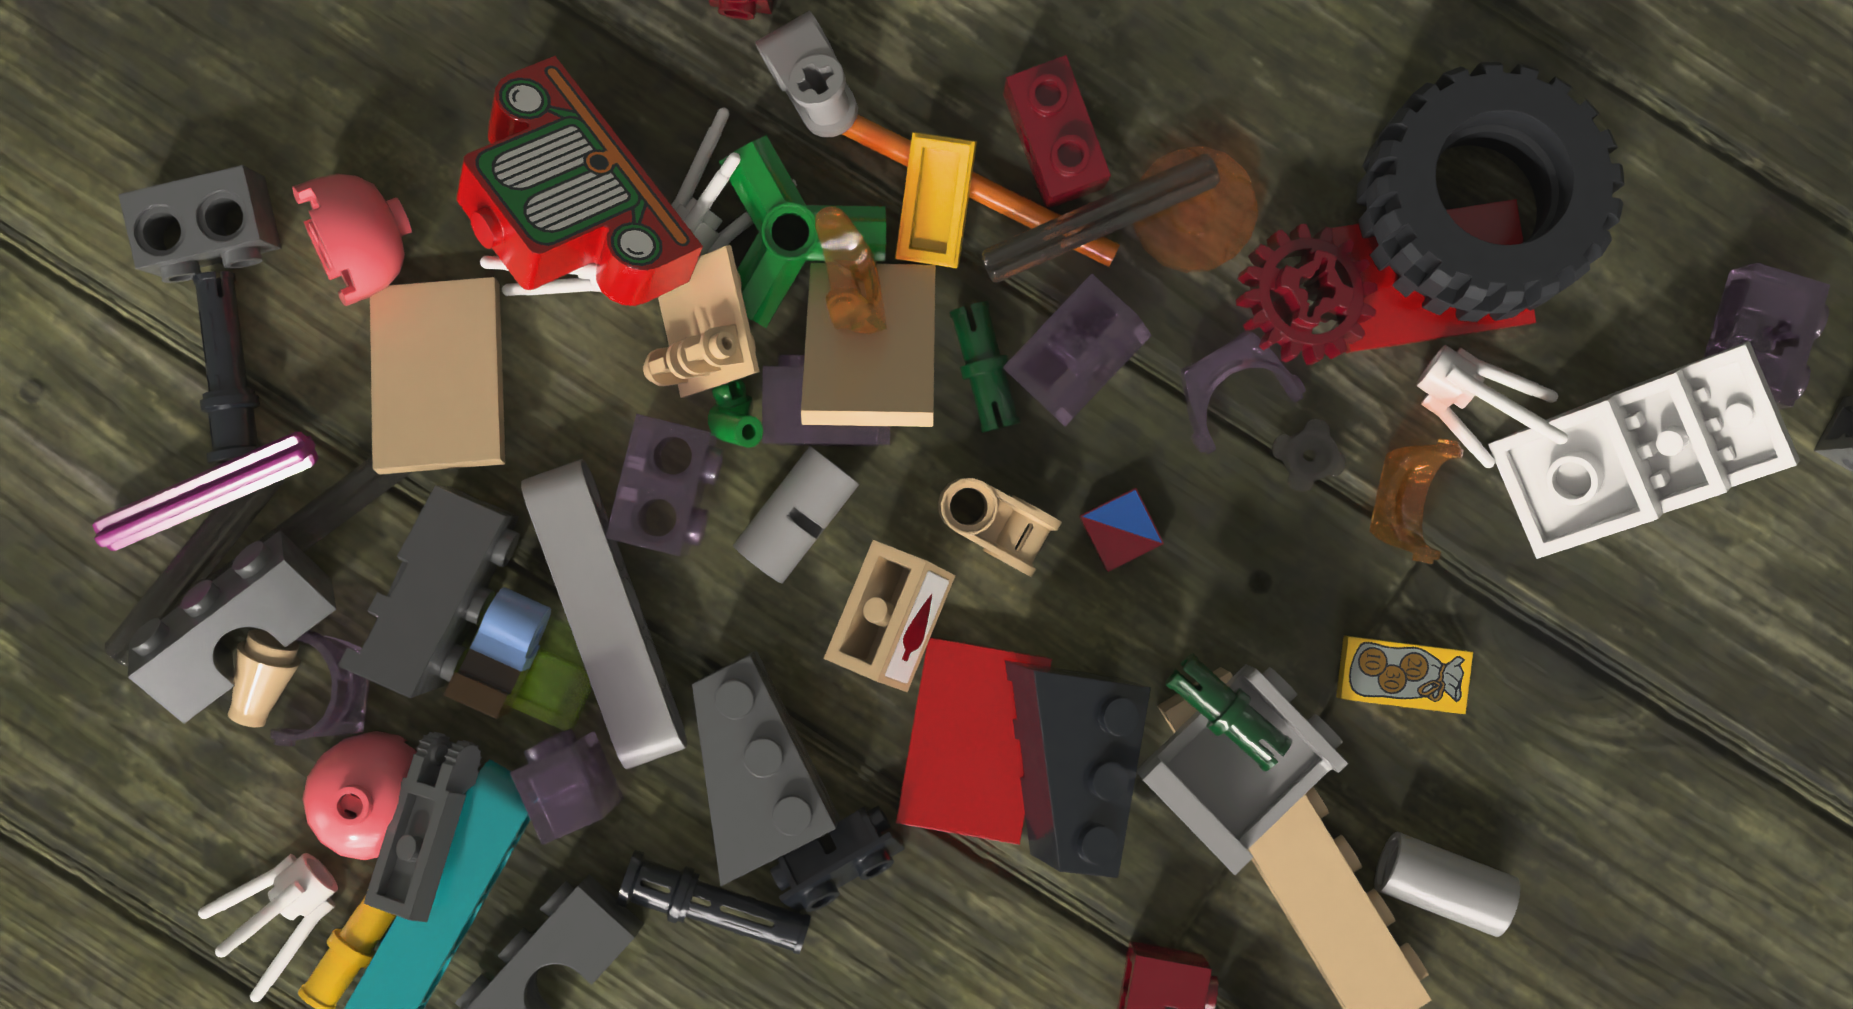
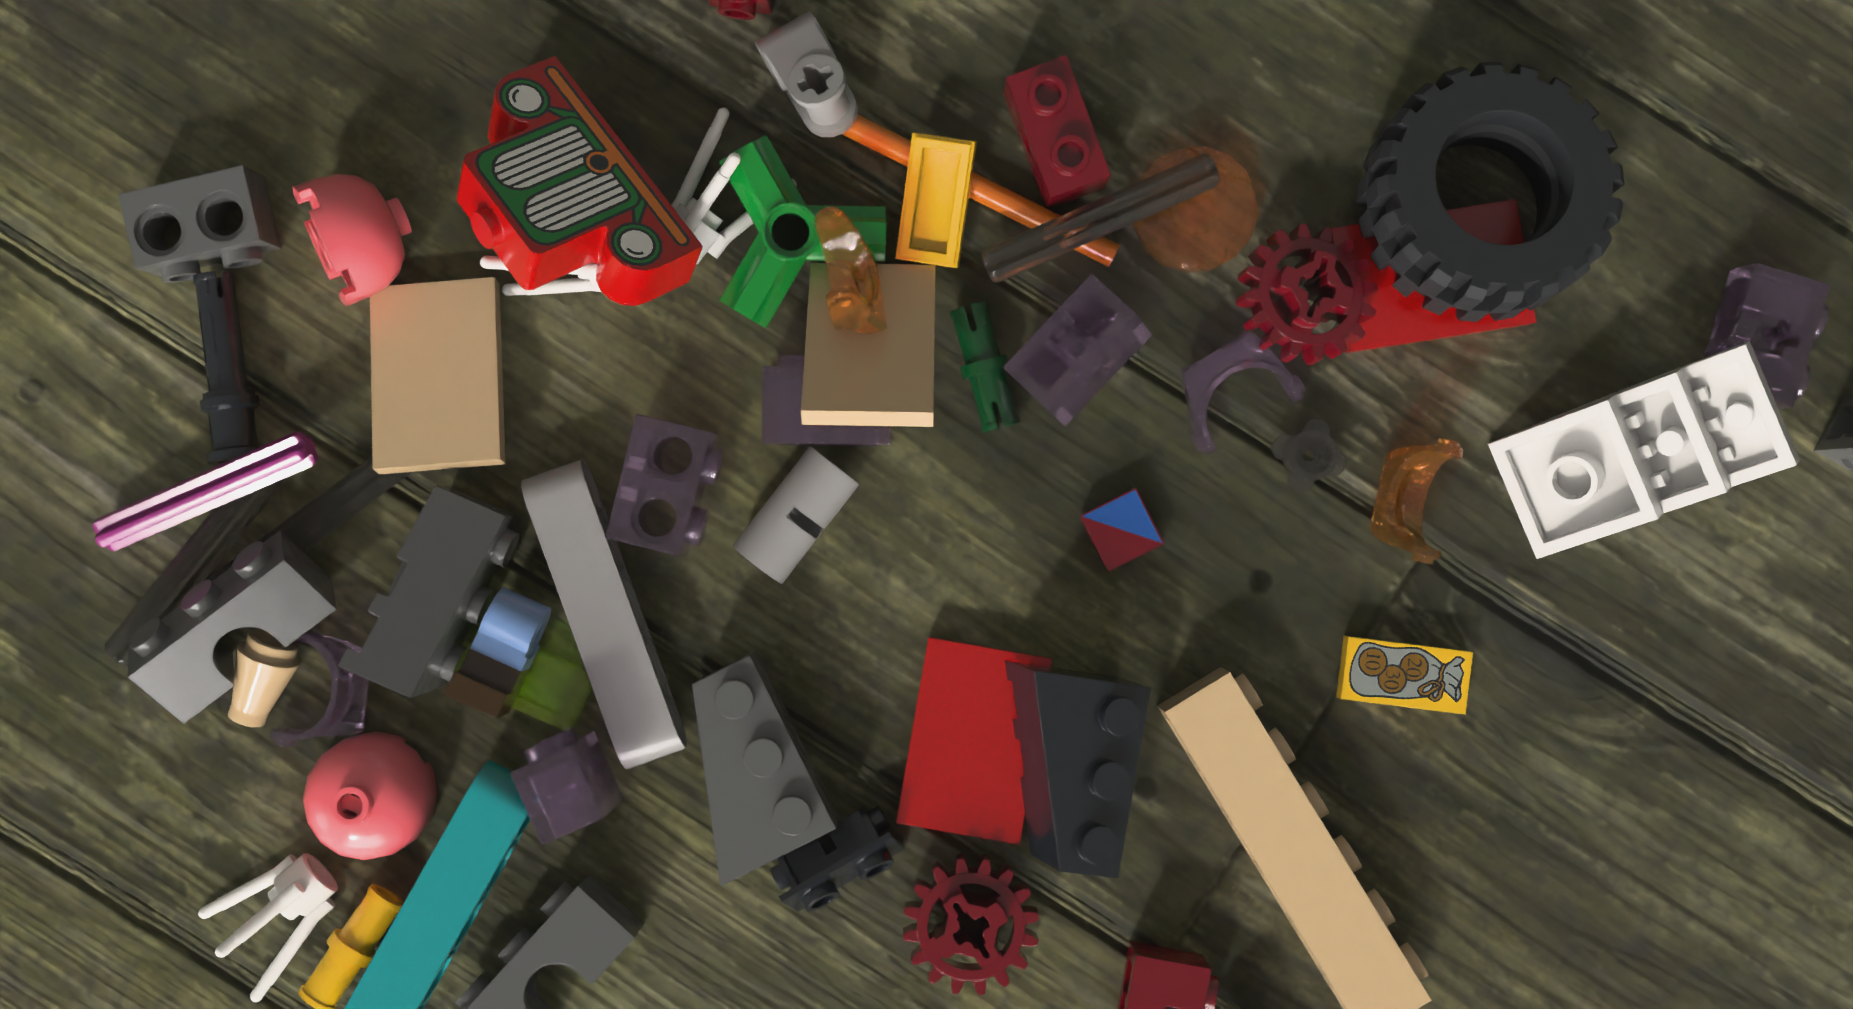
(423, 827): dark grey hinge -> none
(704, 330): tan hinge -> none
(731, 415): green arm -> none
(788, 927): black pin -> none
(889, 616): tan brick -> none
(947, 940): none -> dark red gear
(1001, 524): tan piece -> none
(1223, 789): light grey panel -> none
(1229, 712): dark green pin -> none
(1447, 884): light grey pin -> none
(1458, 377): white plant -> none

